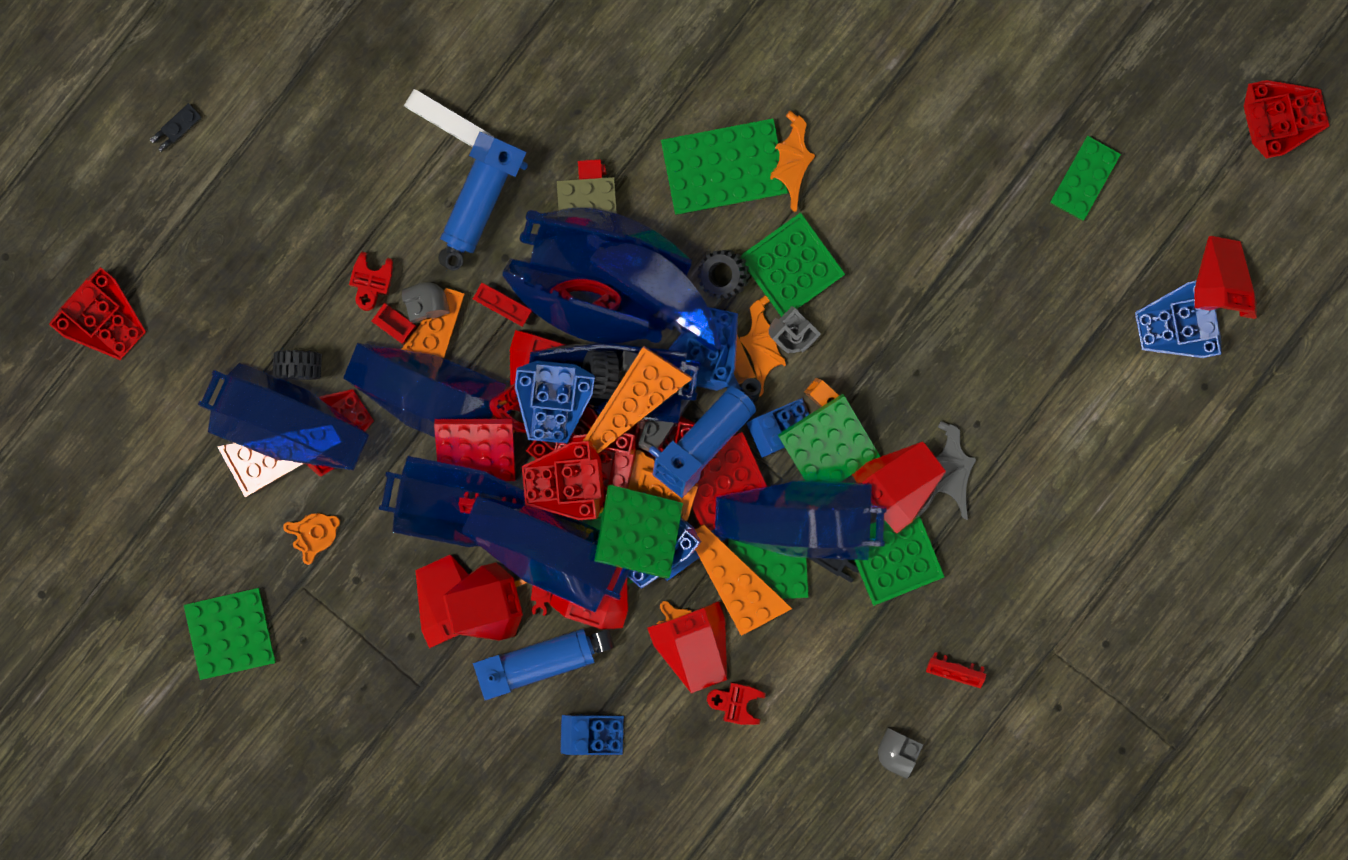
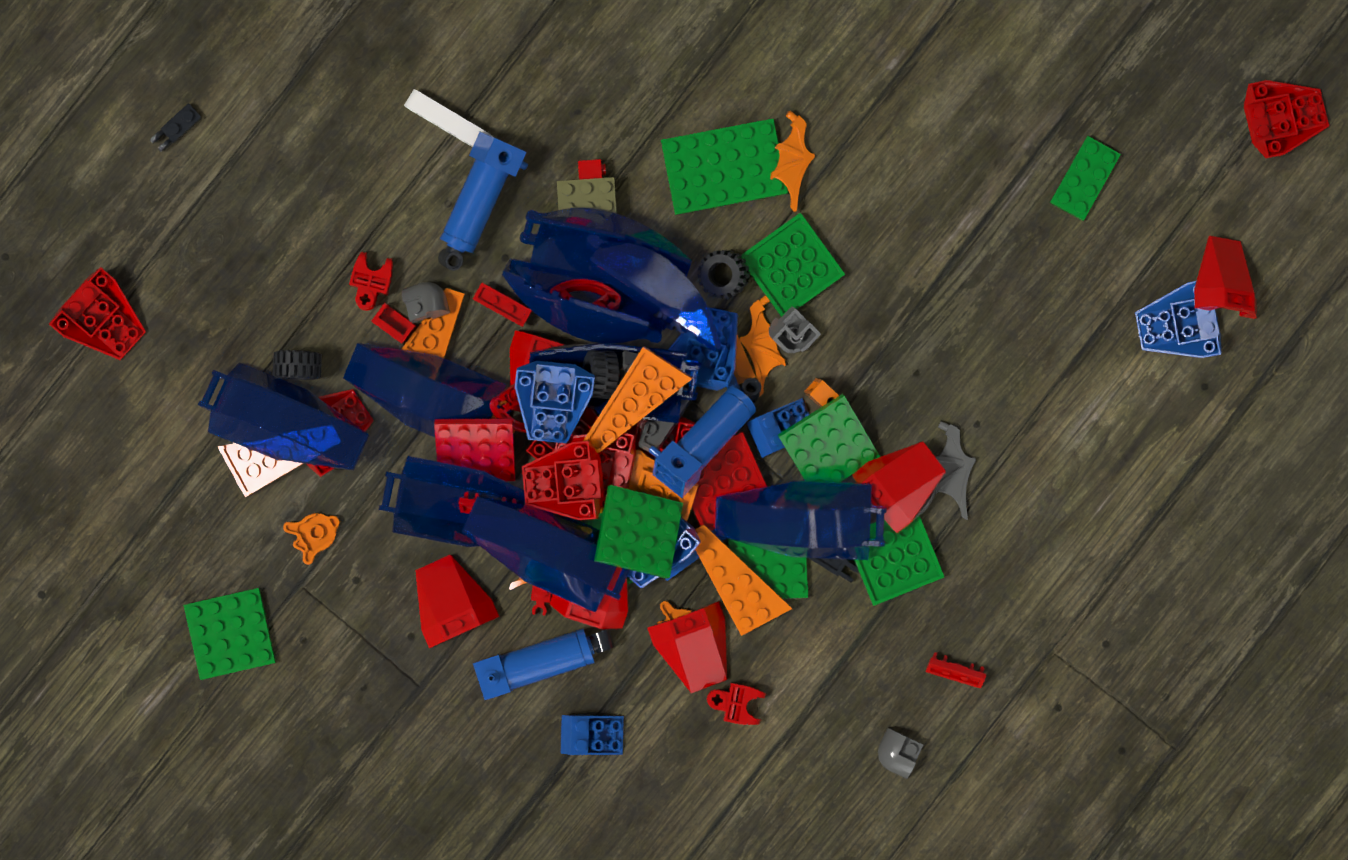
(484, 604): red wedge -> none

